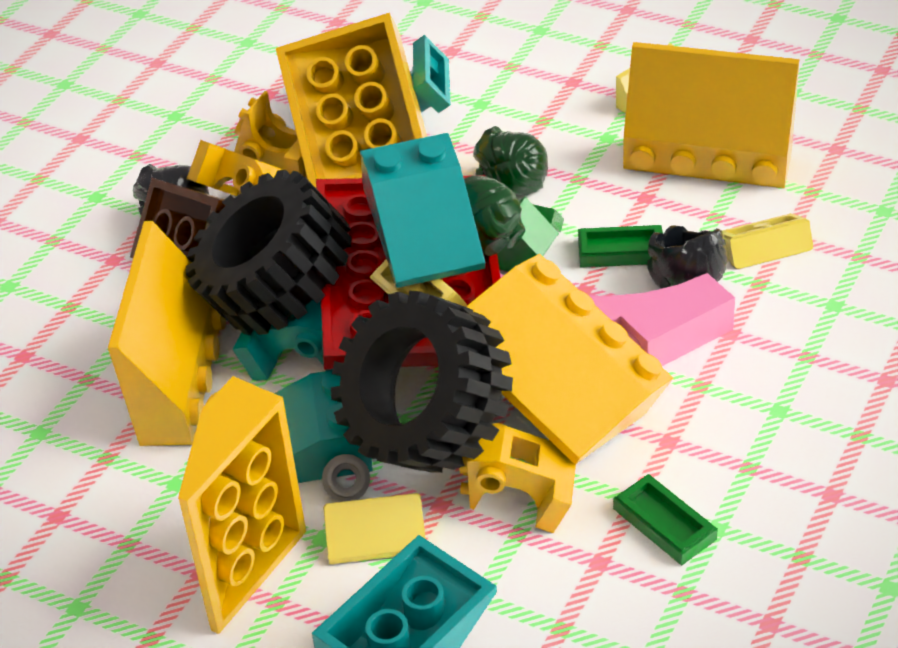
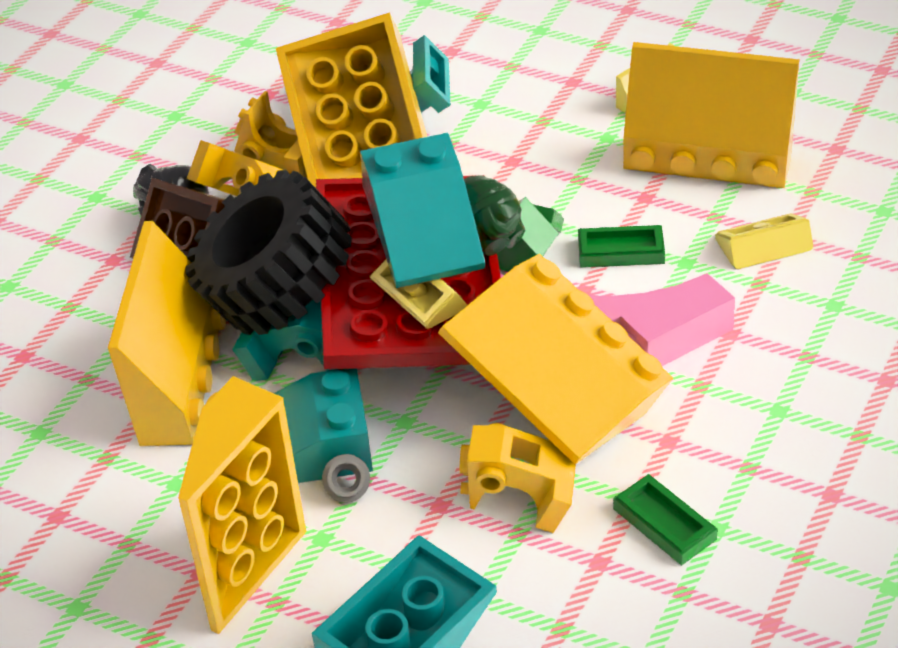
(372, 527): light yellow slope -> none
(465, 390): black tyre -> none
(512, 159): dark green hair -> none
(686, 255): black hair -> none

